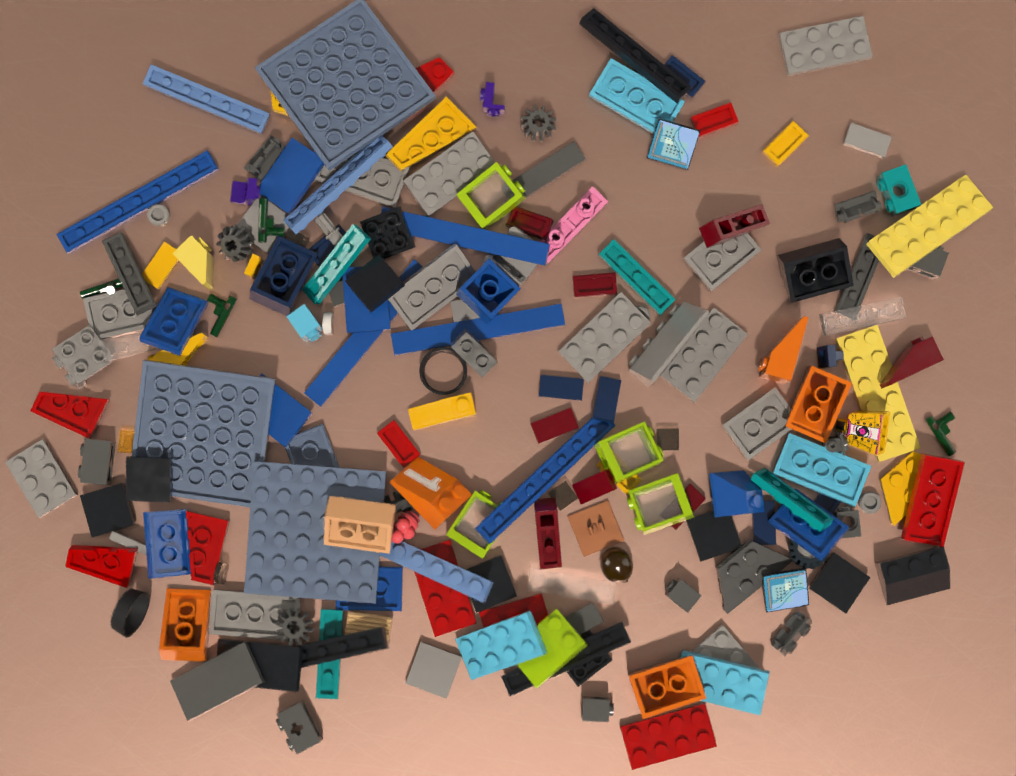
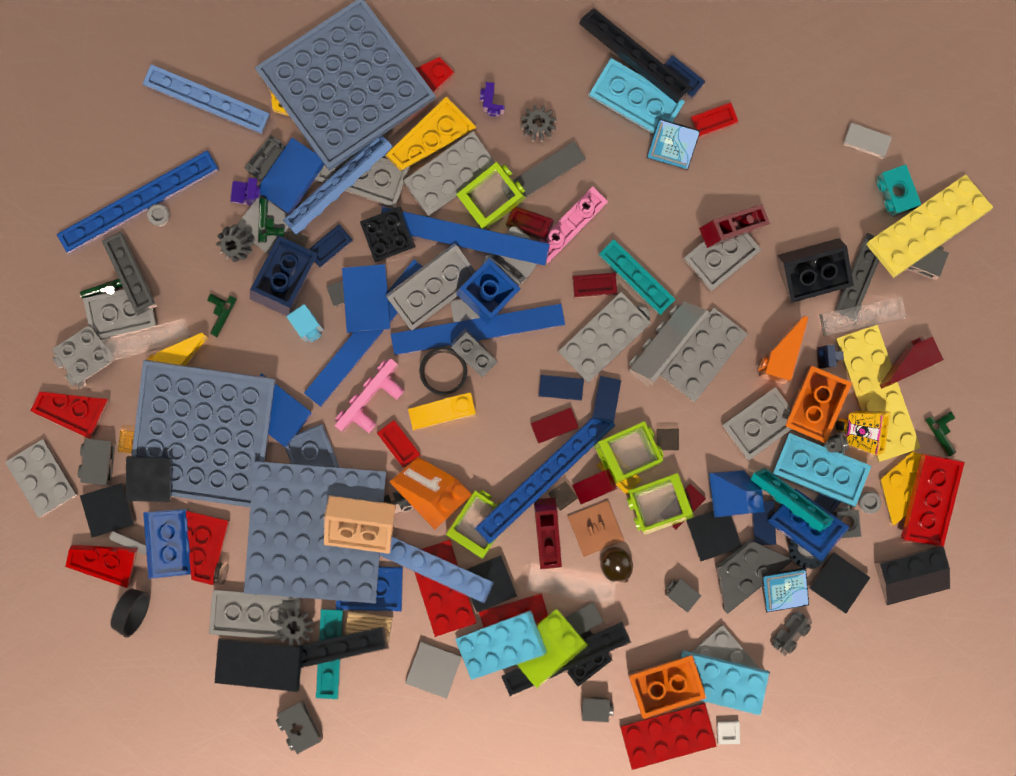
(160, 266): yellow tile -> none
(173, 321): blue tile -> none
(185, 625): orange slope -> none
(197, 259): light yellow slope -> none
(217, 681): dark grey tile -> none
(253, 266): yellow tile -> none
(327, 323): white tile -> none
(331, 232): light grey axle -> none
(336, 264): teal plate -> none
(358, 402): none -> bright pink plate
(375, 283): black tile -> none
(405, 527): coral piece -> none
(728, 732): none -> white tile
(785, 143): yellow tile -> none
(825, 45): light grey plate -> none
(854, 207): dark grey hinge -> none

